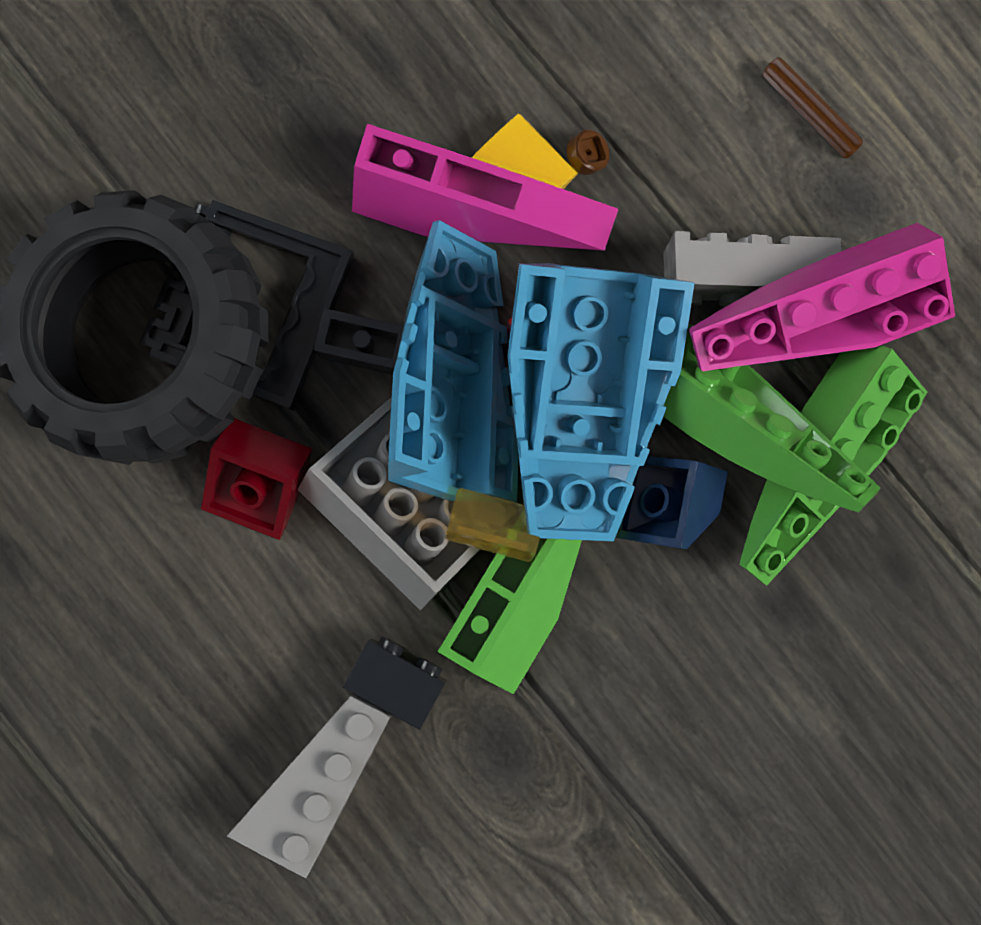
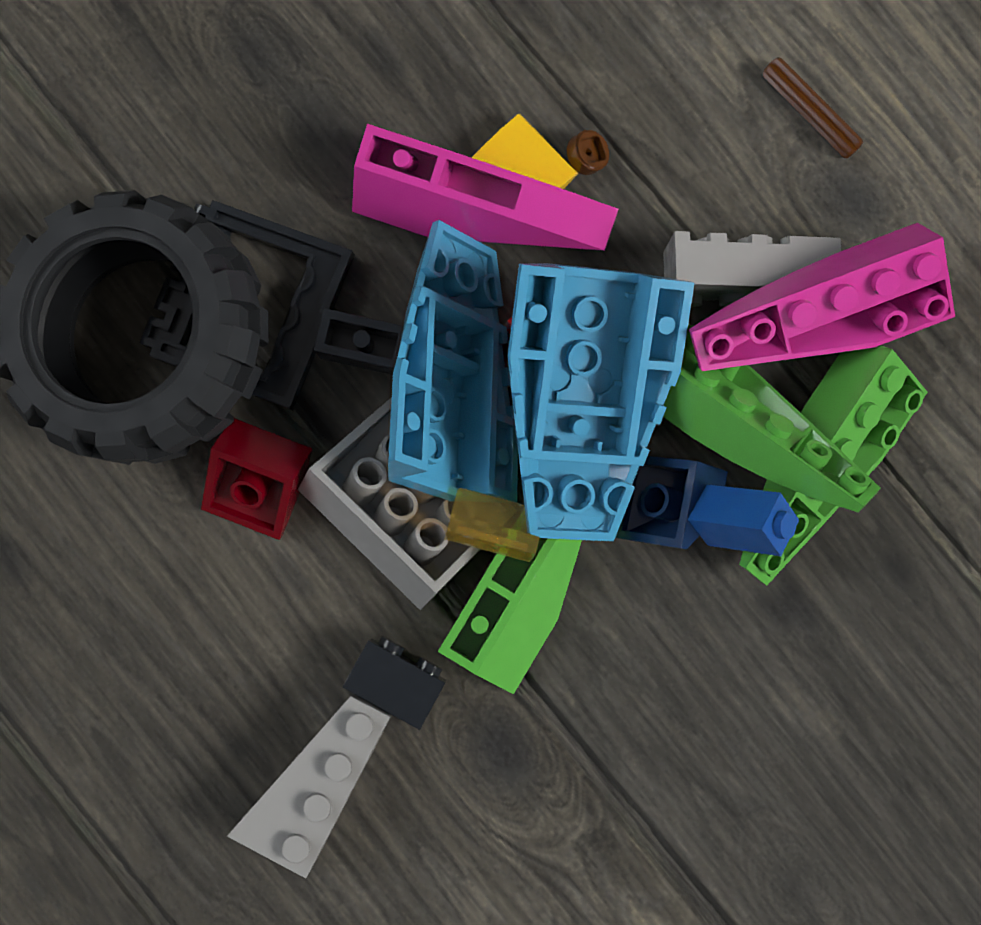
(744, 519): none -> blue brick

